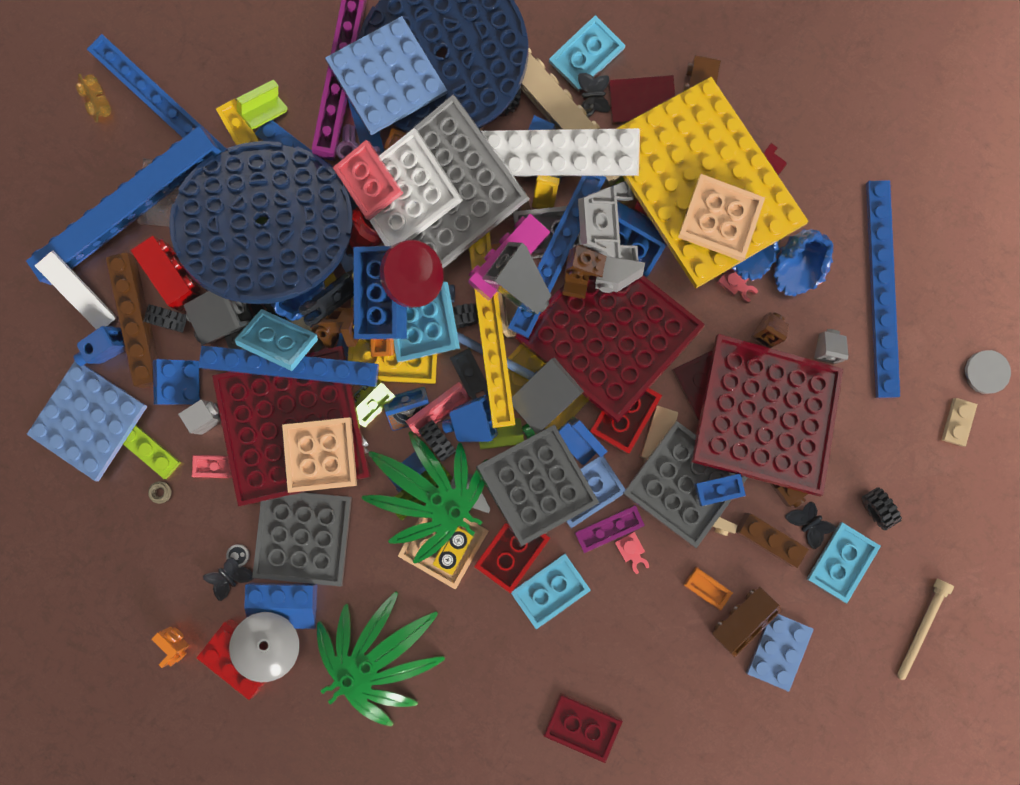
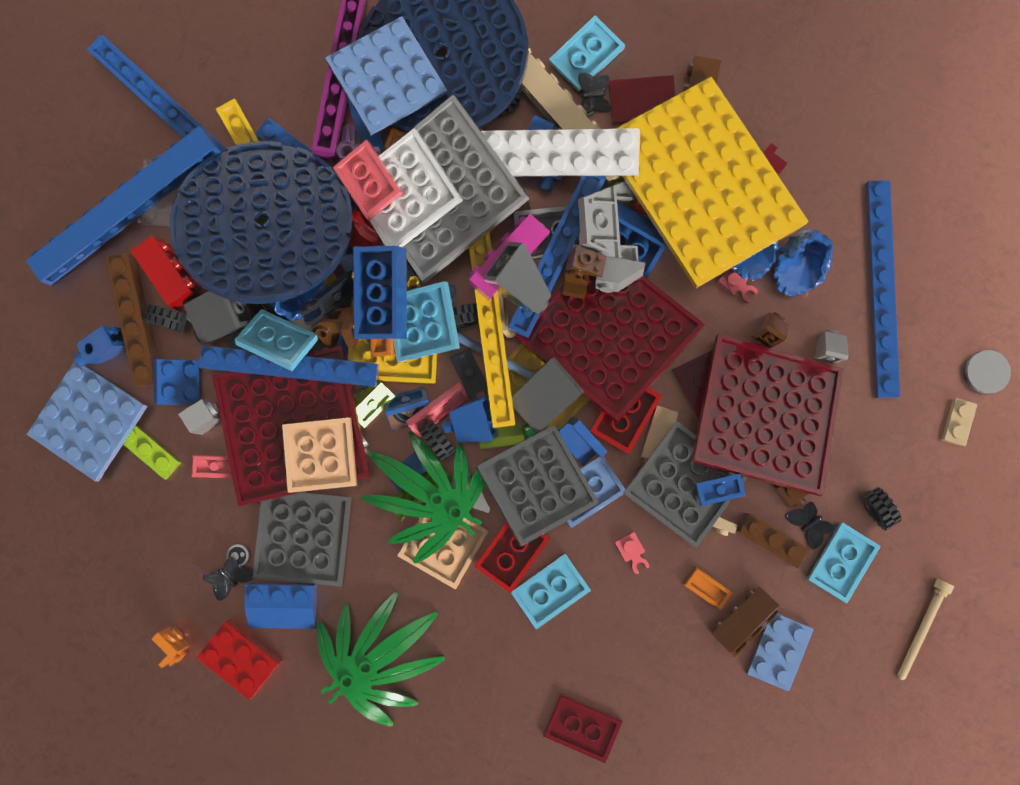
(75, 290): white tile -> none
(89, 89): clear yellow hinge -> none
(152, 492): dark tan plate -> none
(261, 105): lime panel -> none
(269, 663): light grey dish -> none
(411, 273): dark red piece -> none
(452, 551): tile -> none
(545, 192): yellow tile -> none
(609, 529): magenta plate -> none
(721, 217): light nougat plate -> none

